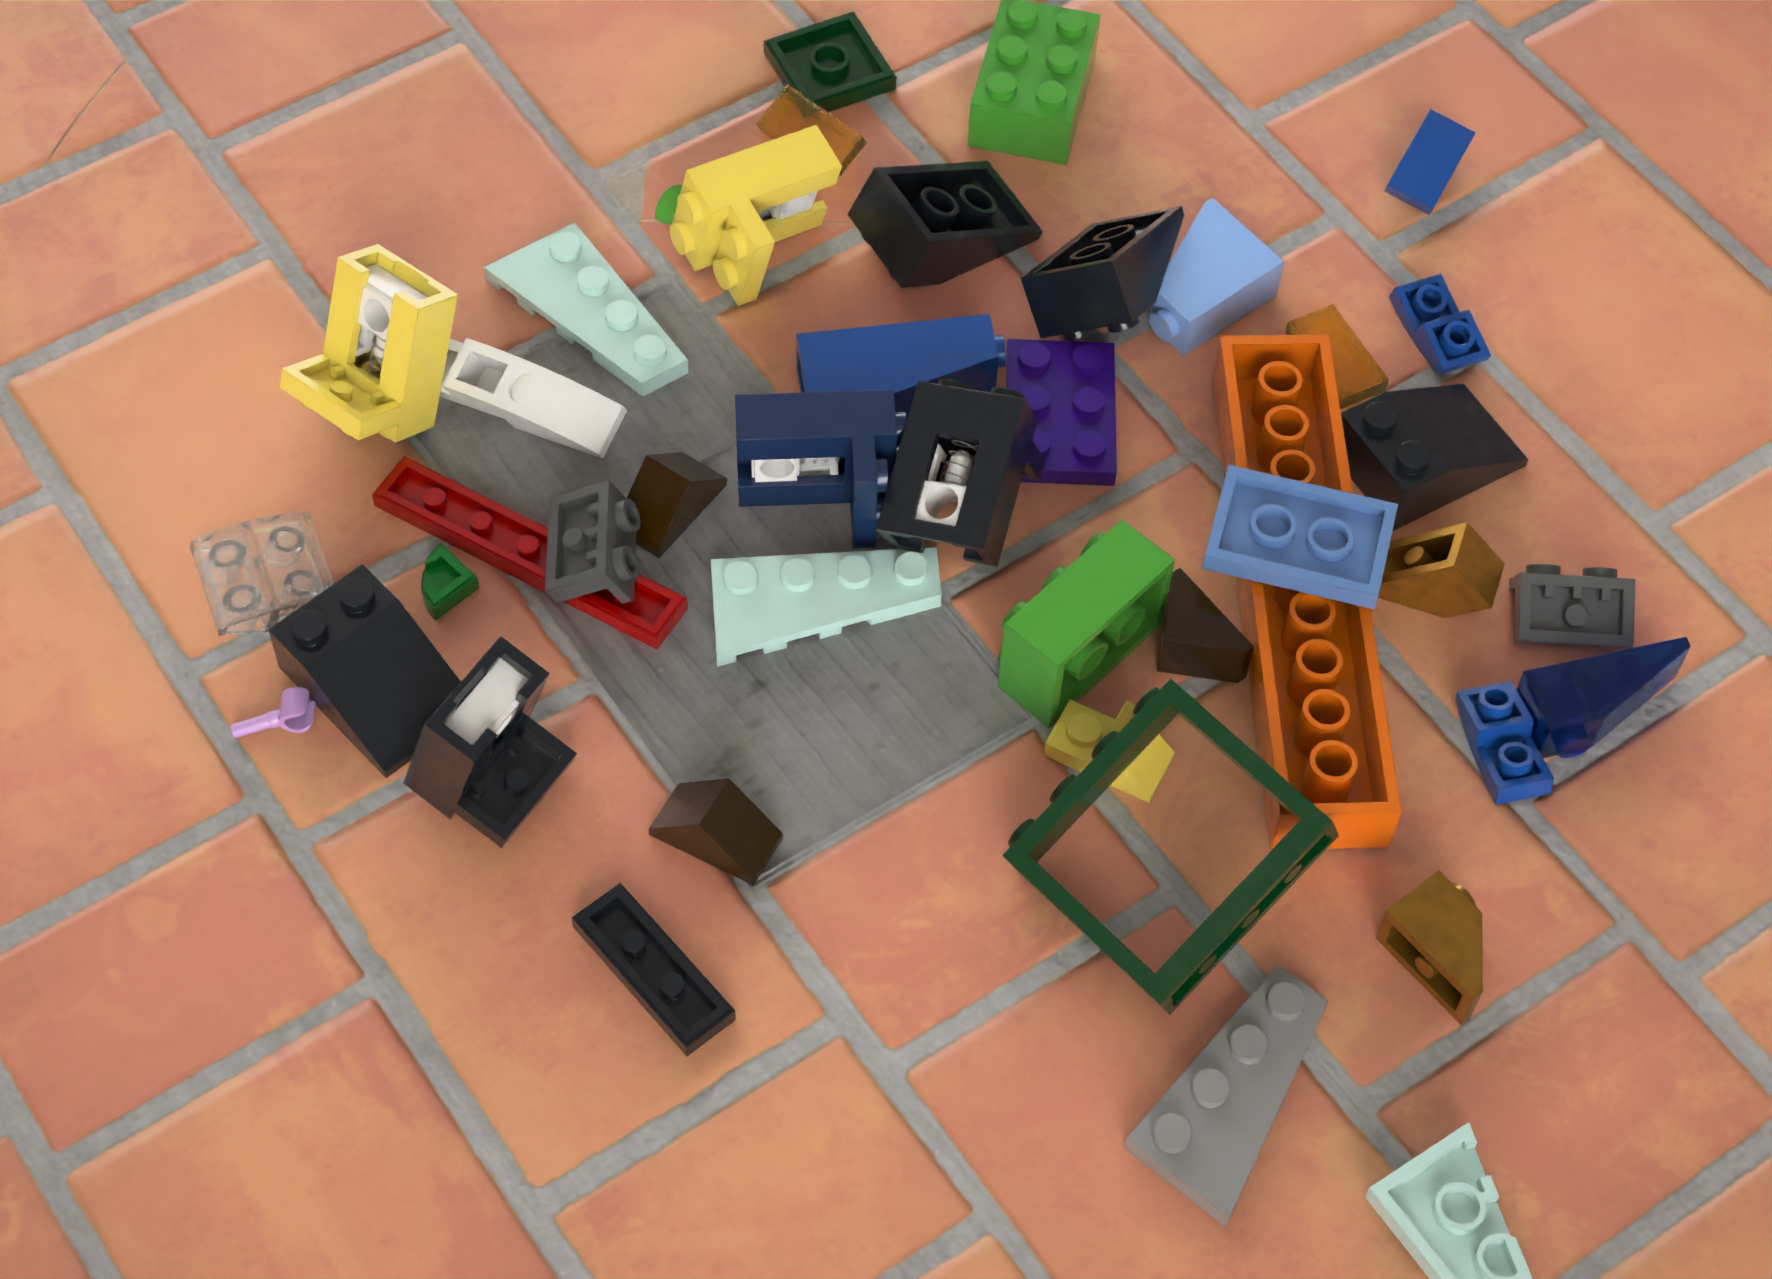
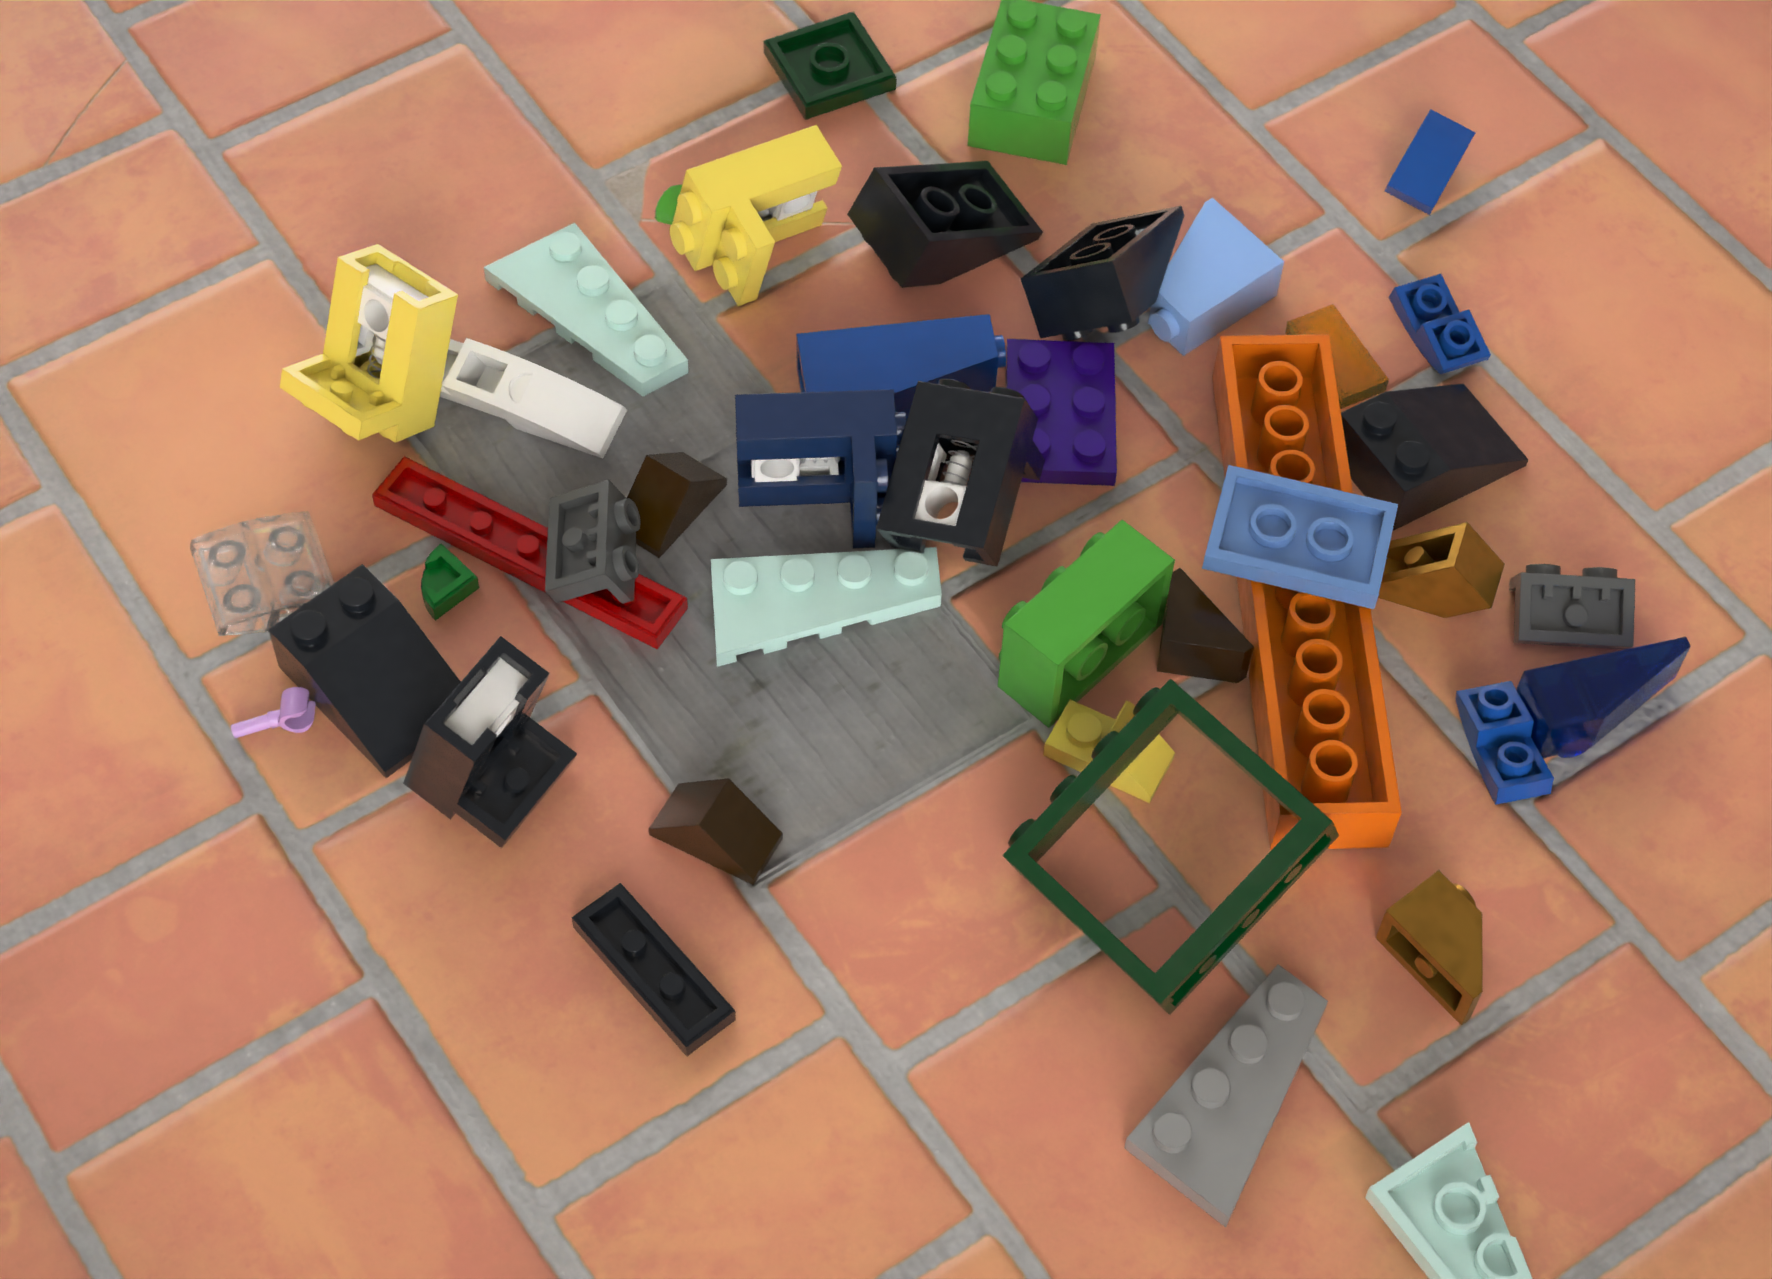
(795, 112): clear yellow tile -> none

